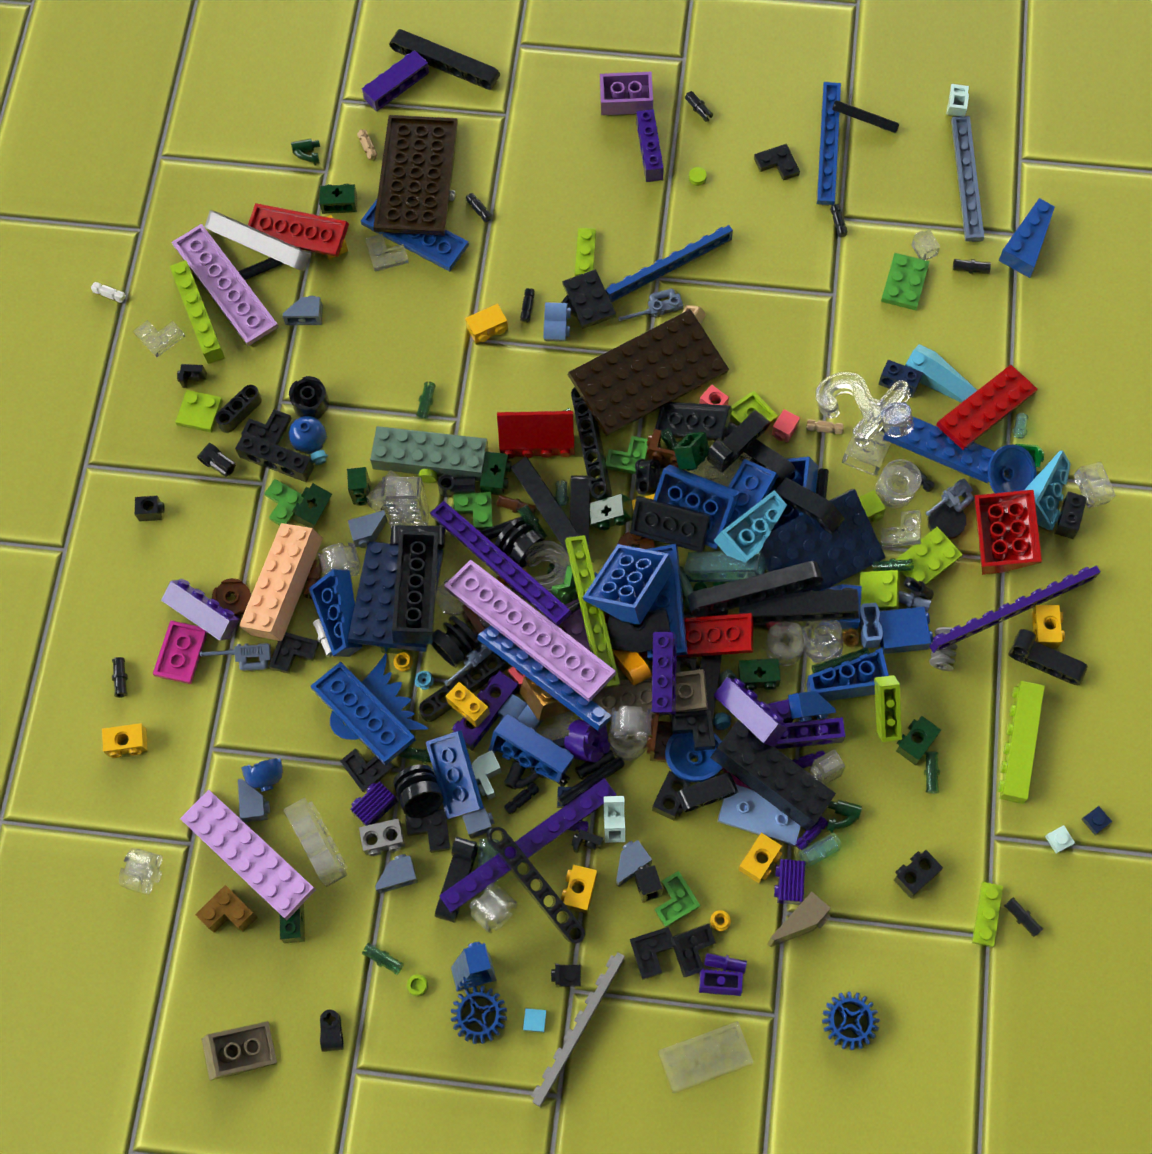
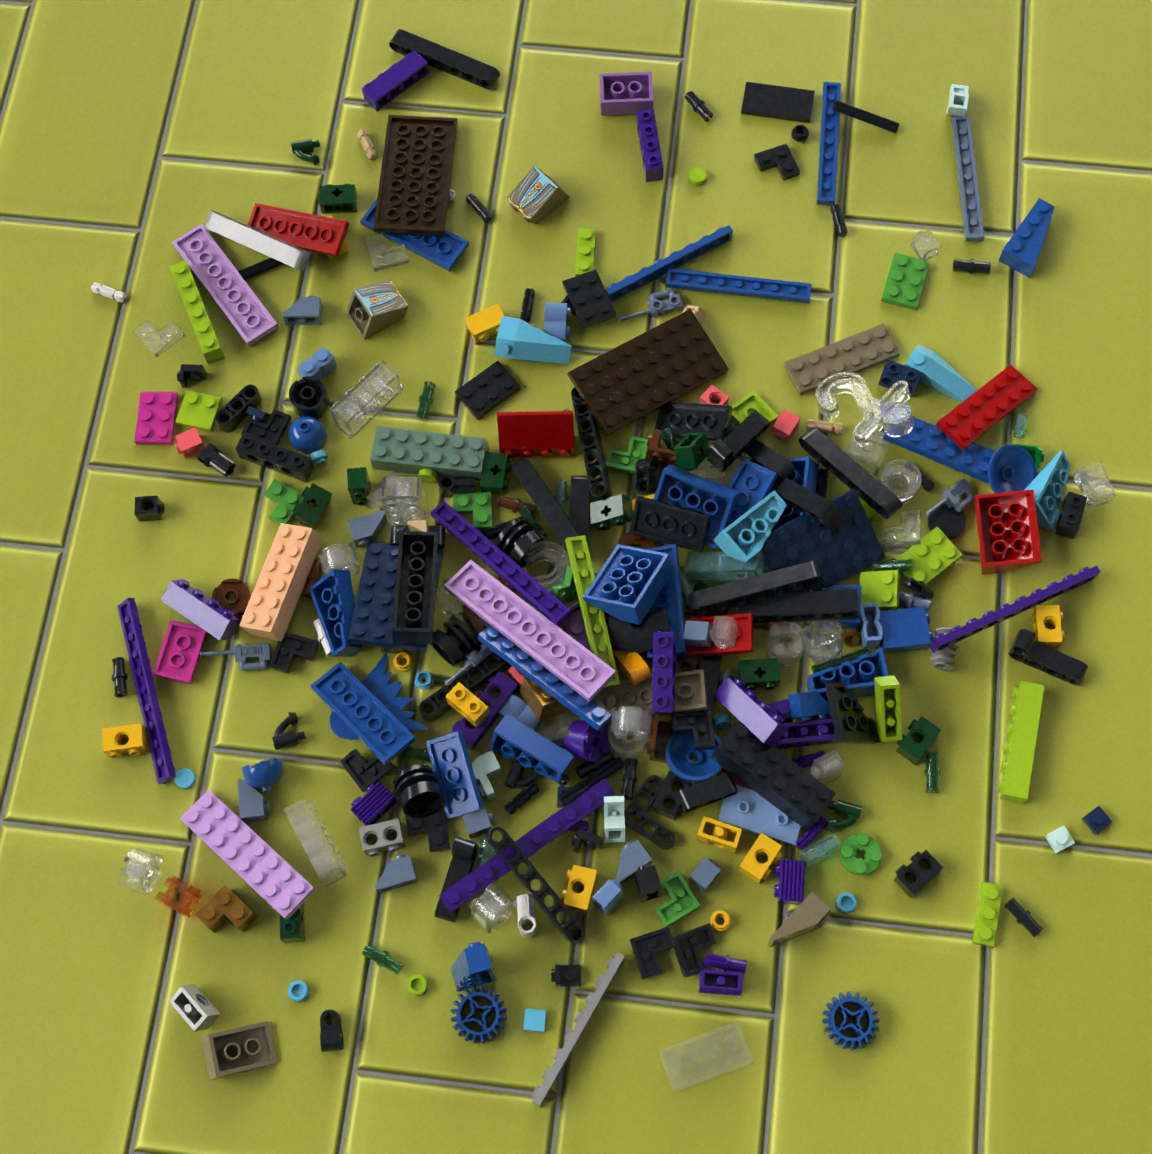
(146, 691): none -> dark purple plate
(156, 418): none -> dark pink plate
(175, 885): none -> clear orange brick
(184, 778): none -> medium azure tile
(189, 443): none -> coral brick
(194, 1007): none -> light grey brick
(257, 414): none -> dark blue plate
(288, 739): none -> black plant
(298, 991): none -> medium azure tile
(319, 365): none -> medium blue brick
(366, 399): none -> clear brick
(376, 308): none -> dark tan slope
(418, 525): none -> tan slope
(487, 390): none -> black plate
(524, 342): none -> medium azure wedge
(526, 914): none -> white piece
(536, 196): none -> dark tan slope
(608, 896): none -> medium blue brick
(629, 778): none -> black pin
(641, 811): none -> black beam
(697, 633): none -> sand blue brick
(705, 874): none -> sand blue brick
(719, 834): none -> yellow brick
(724, 631): none -> clear brick
(738, 285): none -> blue plate
(777, 102): none -> black tile
(800, 129): none -> black plate
(846, 902): none -> medium azure tile
(847, 355): none -> dark tan plate
(848, 718): none -> black plate
(850, 473): none -> black beam
(862, 843): none -> bright green plate

